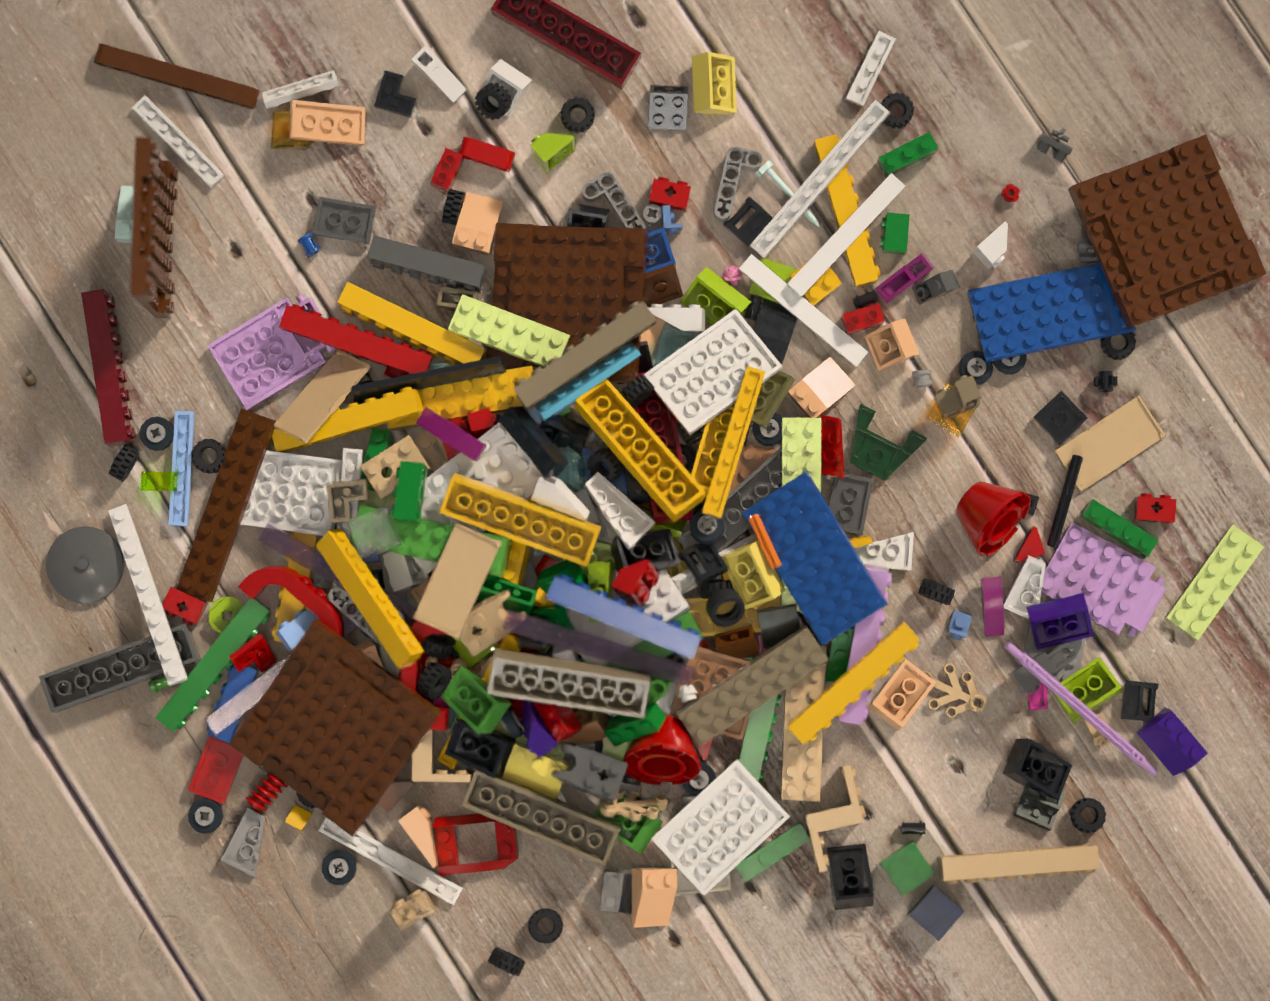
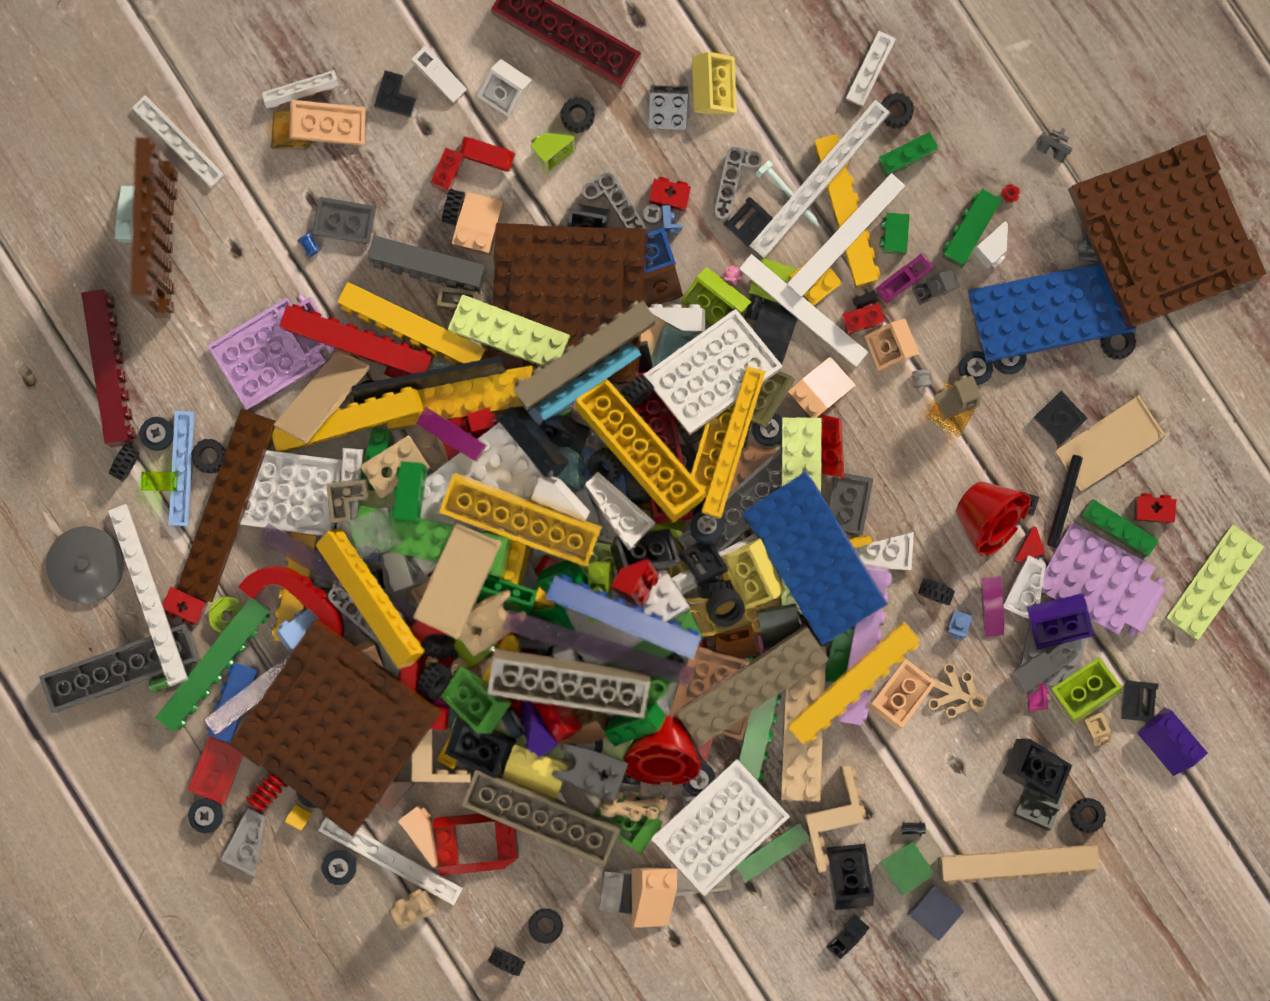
(176, 76): reddish brown beam -> none
(253, 651): red plate -> none
(501, 97): black tyre -> none
(687, 693): white plate -> none
(764, 541): orange axle -> none
(848, 937): none -> black slope
(876, 453): dark green wing -> none
(972, 227): none -> green brick
(1032, 666): lavender axle -> none
(1105, 381): black gear -> none

